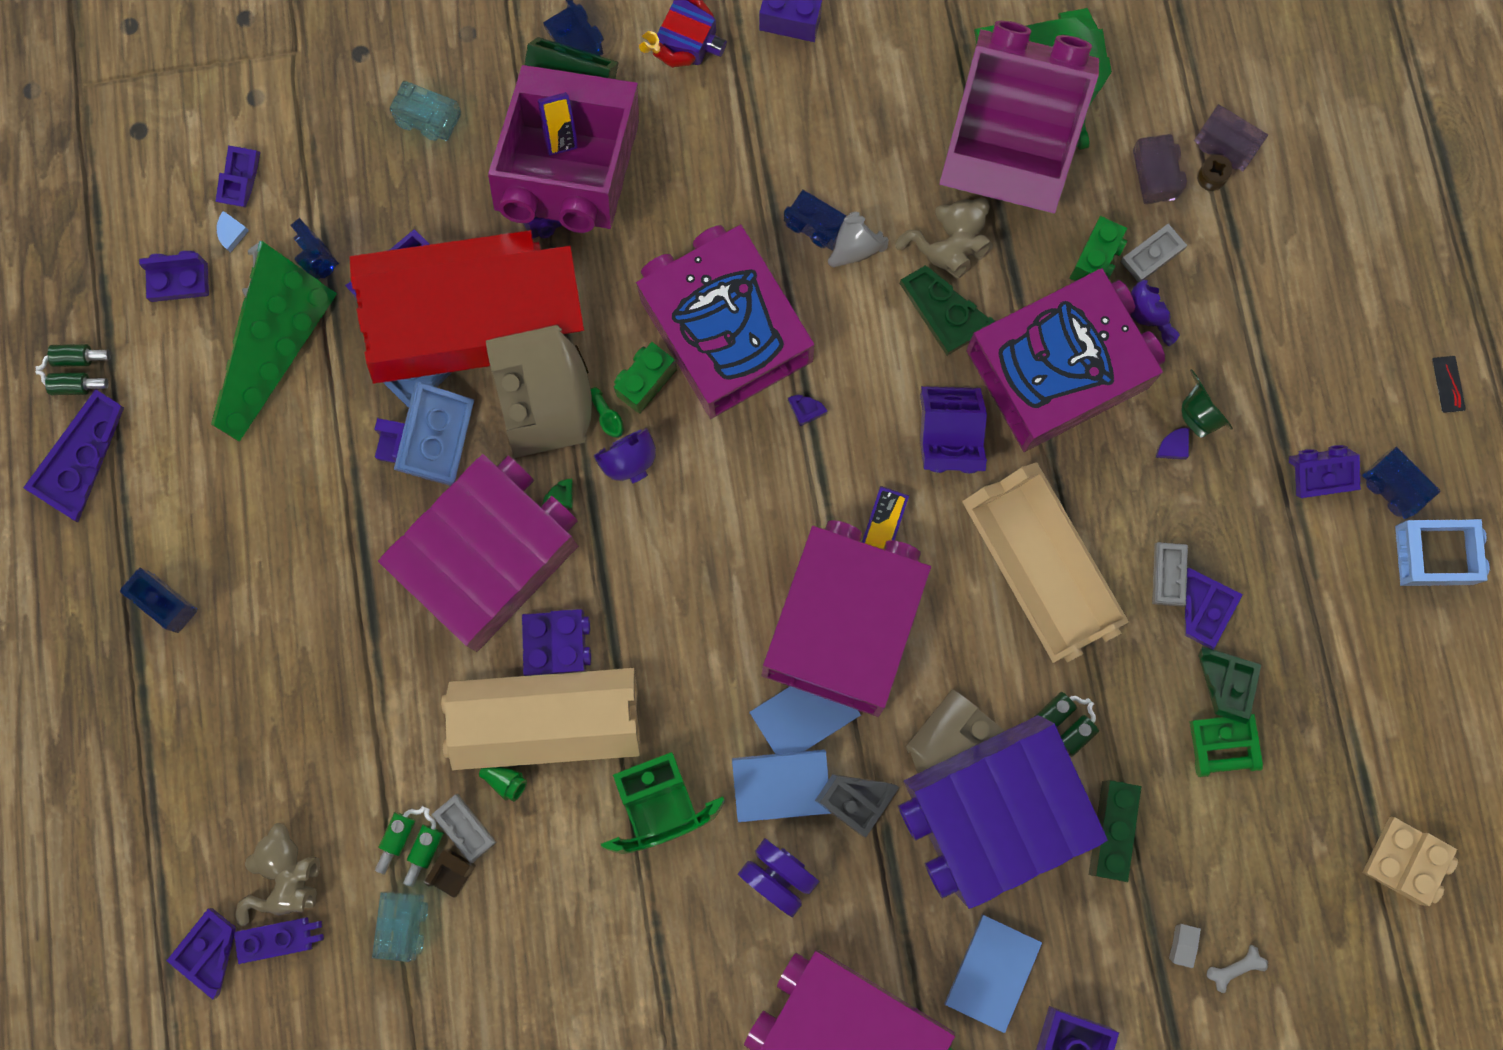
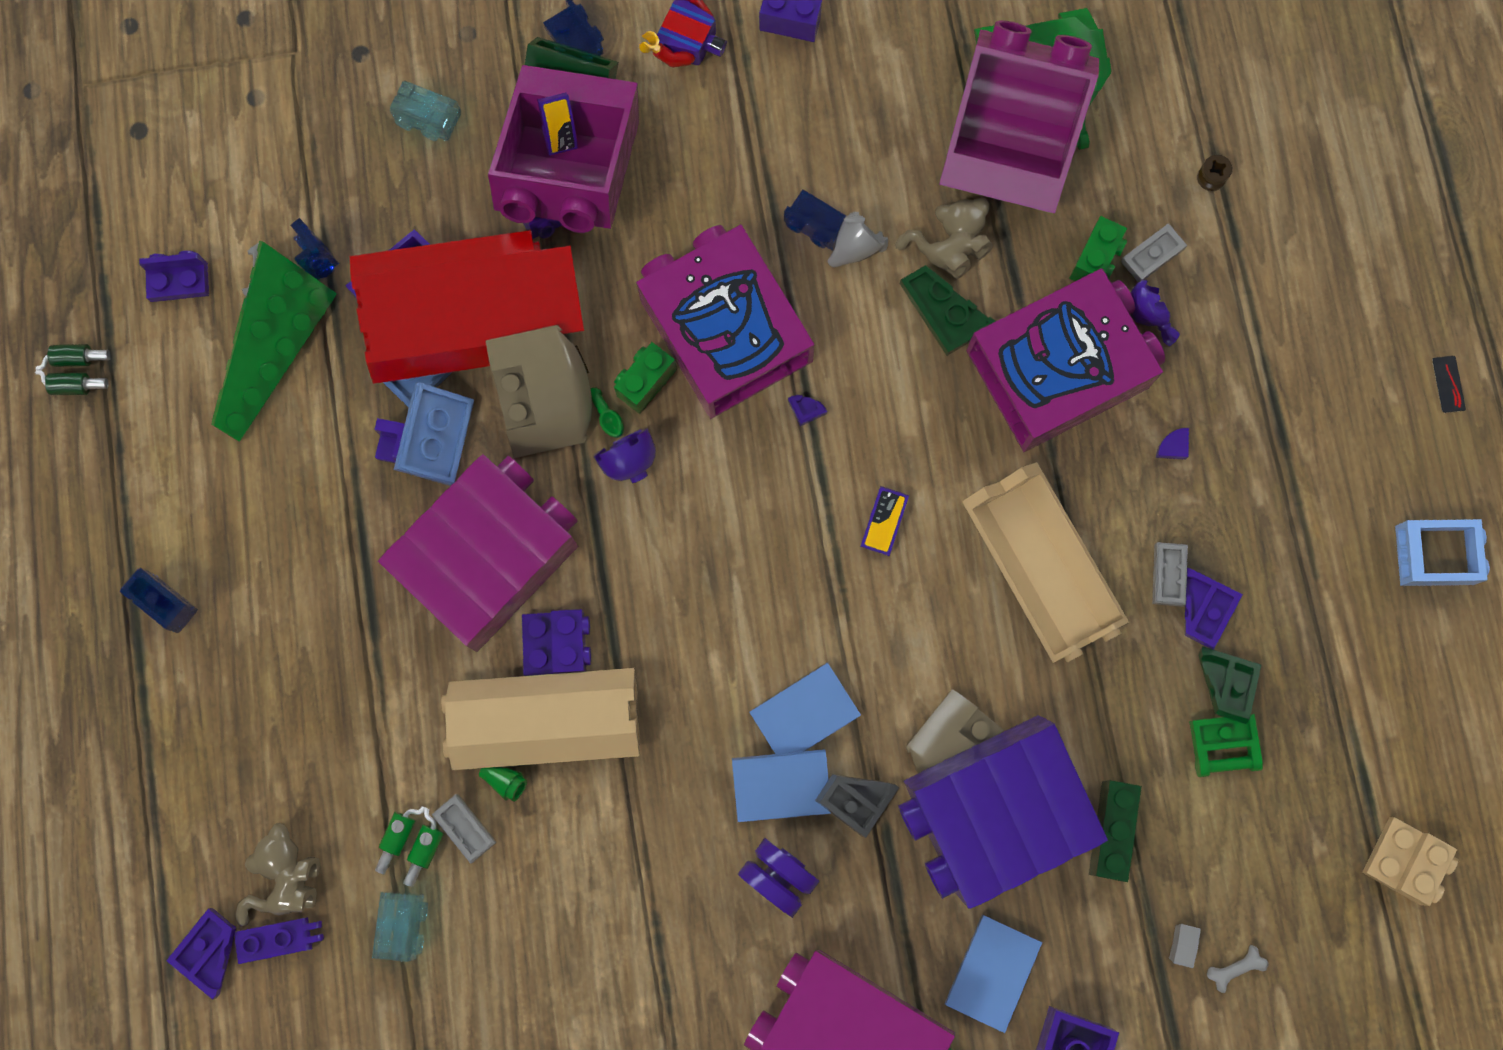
(74, 461): dark purple wing -> none
(230, 231): light blue tile -> none
(239, 176): dark purple slope -> none
(449, 872): dark brown panel -> none
(563, 493): green tile -> none
(657, 805): green piece -> none
(847, 618): magenta brick -> none
(953, 429): dark purple bracket -> none
(1080, 731): dark green piece -> none
(1159, 169): clear purple brick -> none
(1200, 411): dark green piece -> none
(1231, 137): clear purple brick -> none
(1326, 471): dark purple bracket -> none
(1400, 483): clear blue brick -> none

